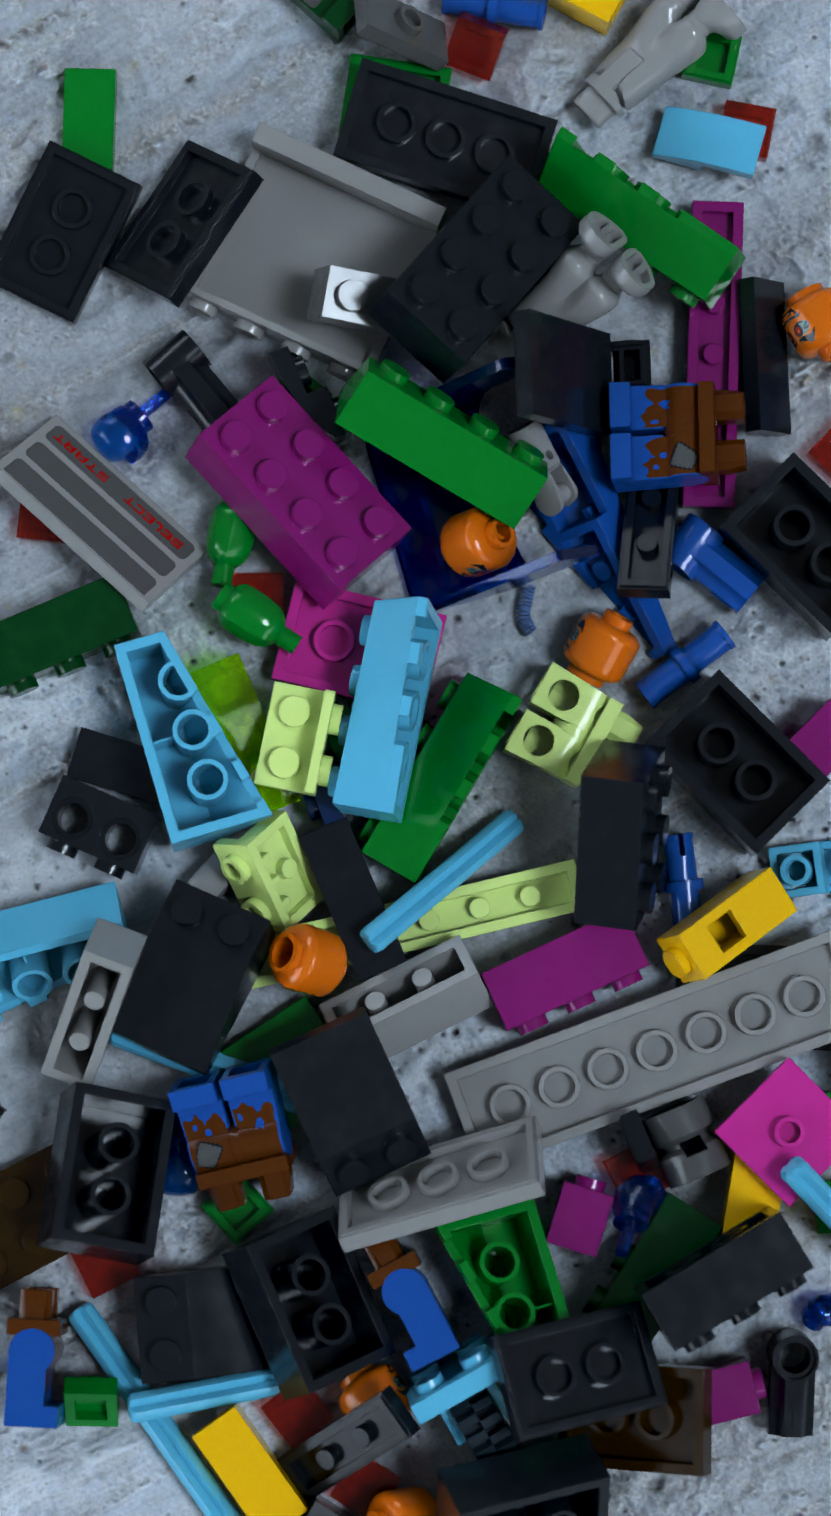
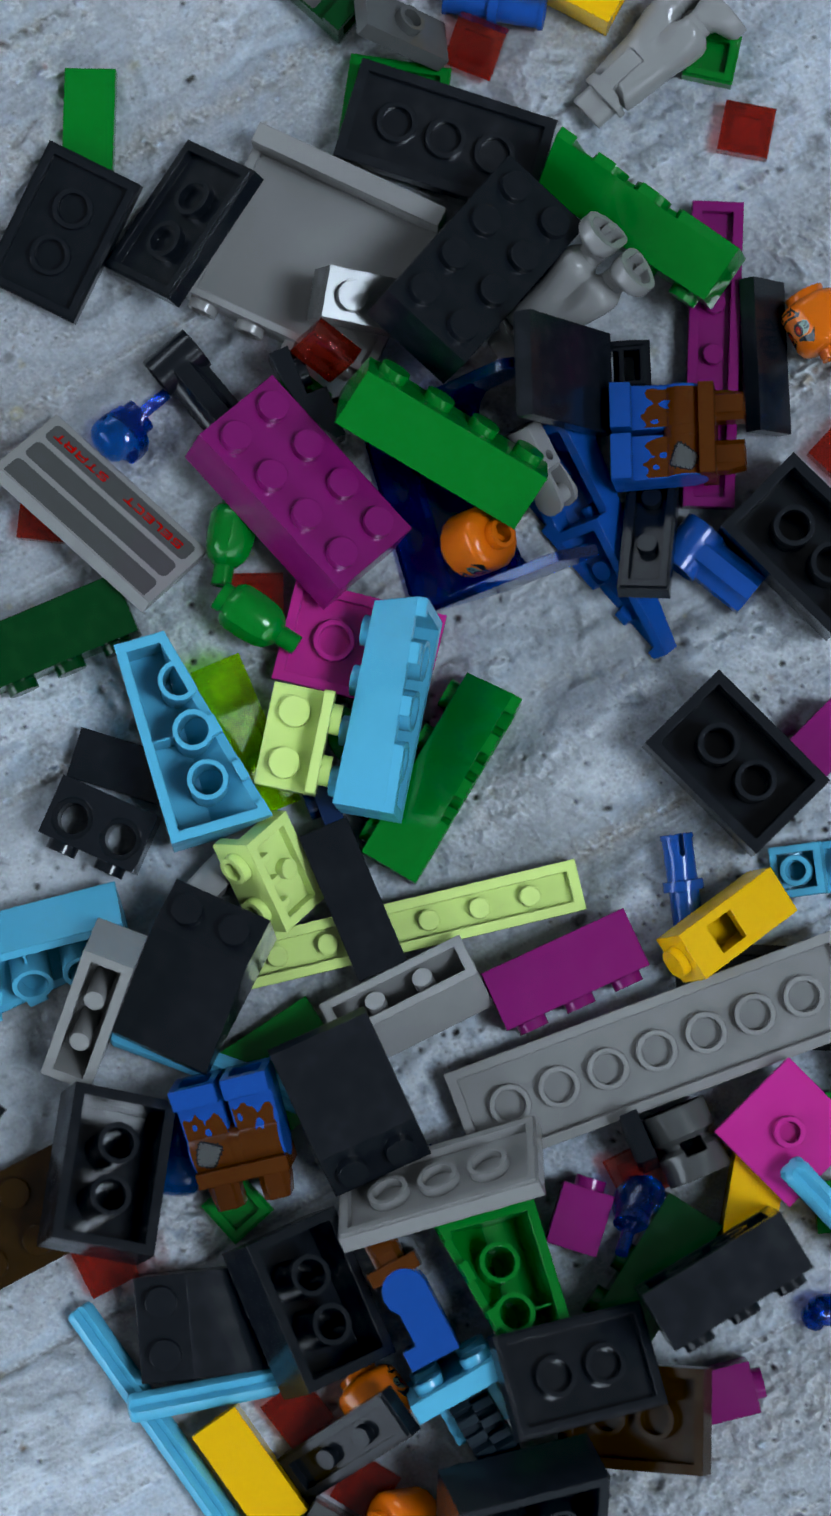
(33, 1360): blue hips -> none
(91, 1401): green plate -> none
(308, 960): orange head -> none
(325, 350): none -> clear red tile
(441, 881): medium azure axle -> none
(529, 594): medium blue leg -> none
(579, 726): yellowish green hips -> none
(601, 648): orange head -> none
(621, 834): black brick -> none
(684, 664): blue pin -> none
(709, 141): medium azure slope -> none
(791, 1388): black piece -> none

